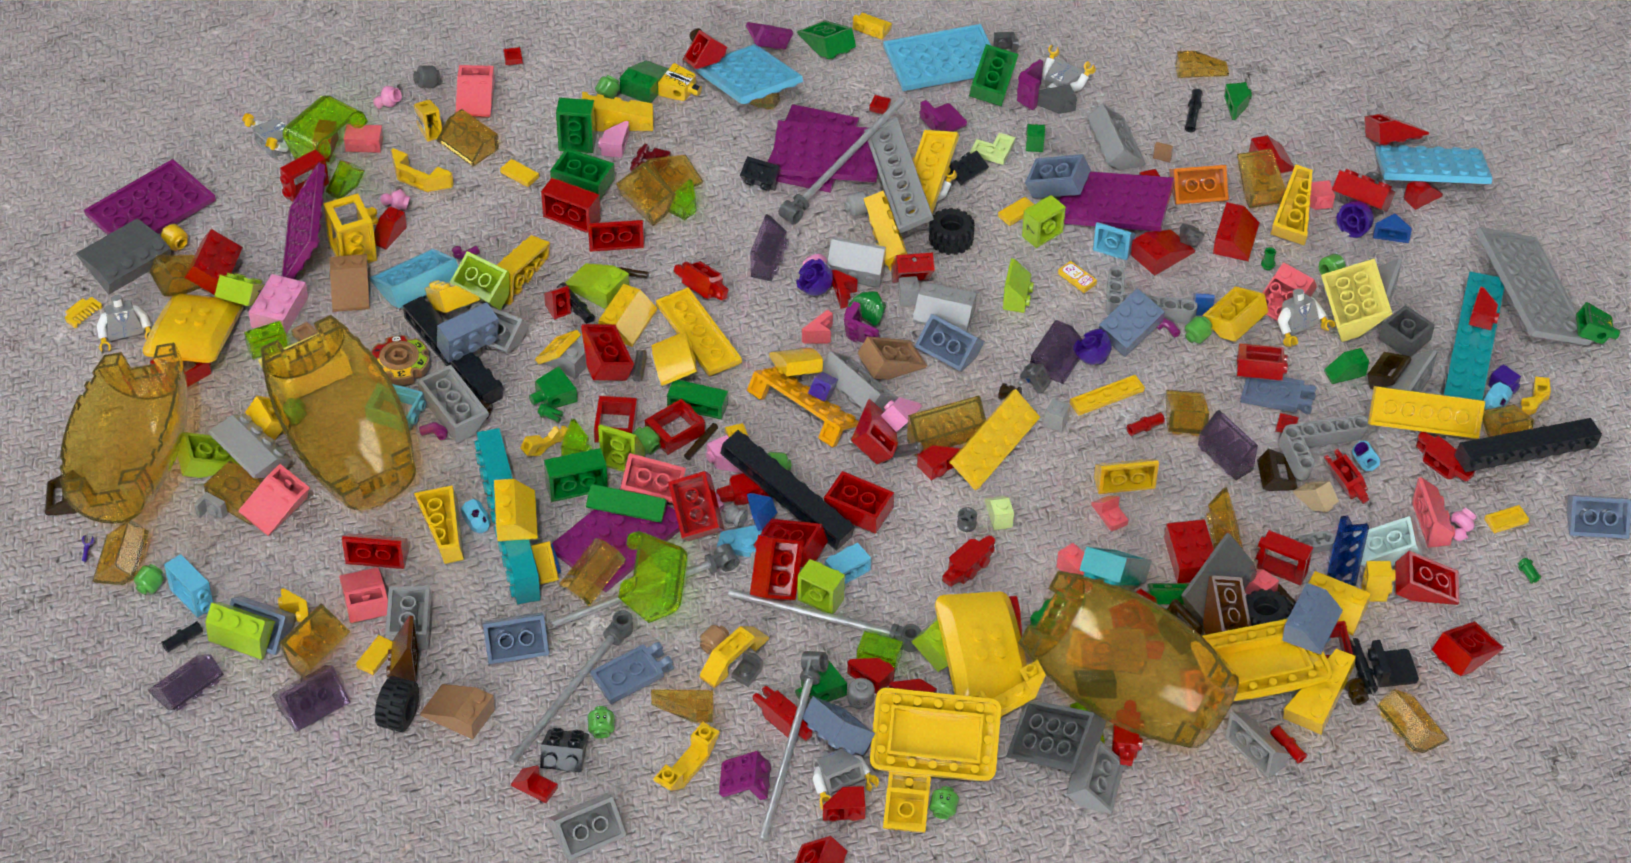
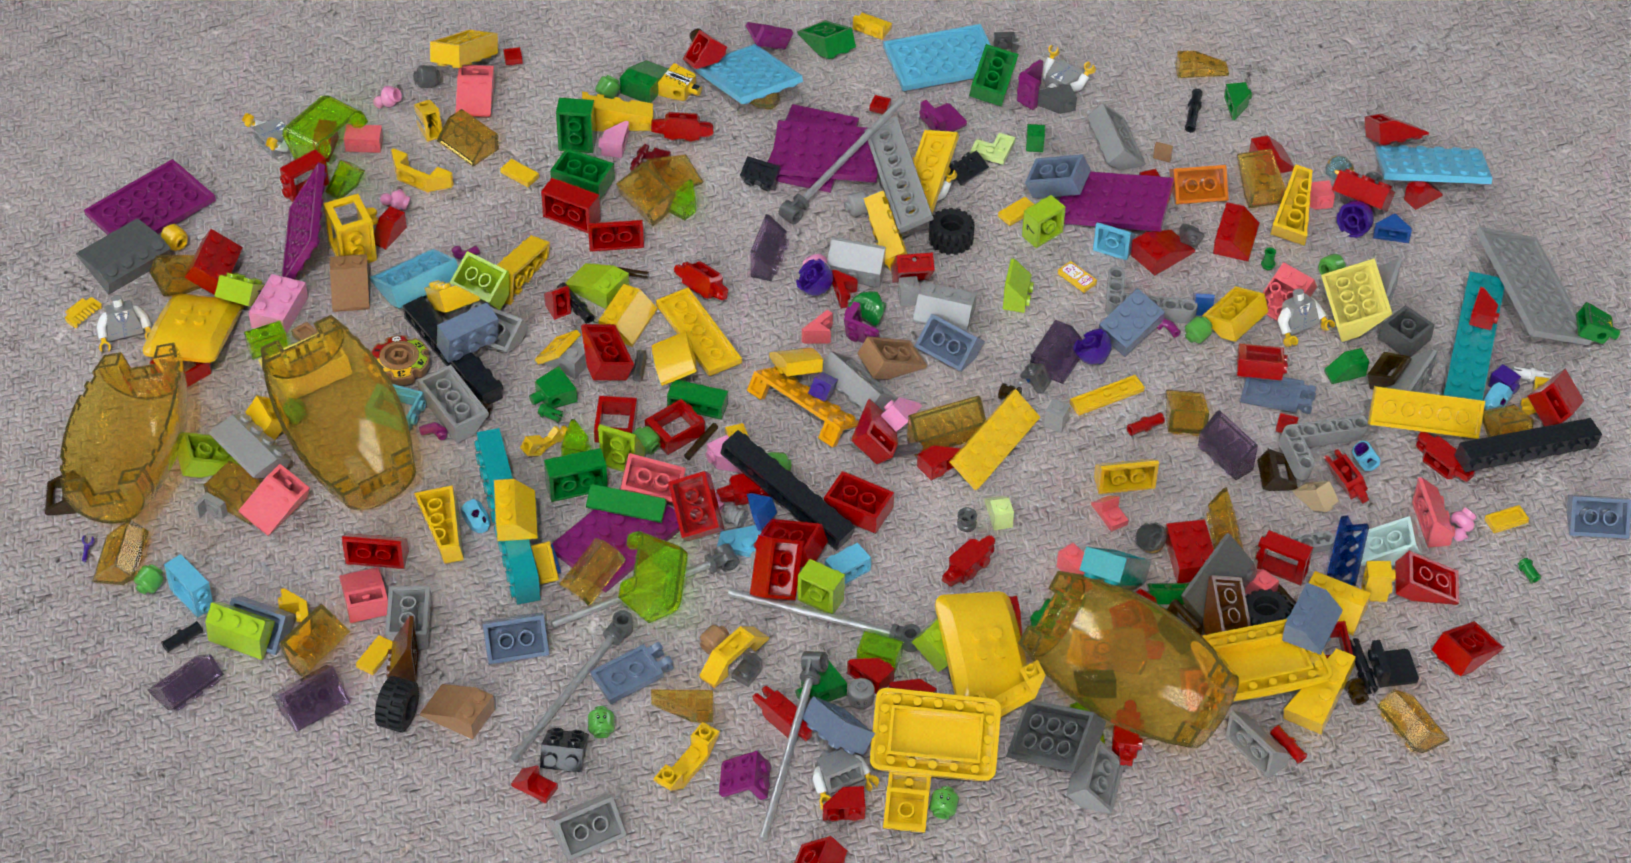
(463, 48): none -> yellow brick
(682, 126): none -> red hinge
(1151, 537): none -> dark grey hair
(1337, 163): none -> clear light blue hair
(1529, 374): none -> white pin
(1556, 399): none -> red slope

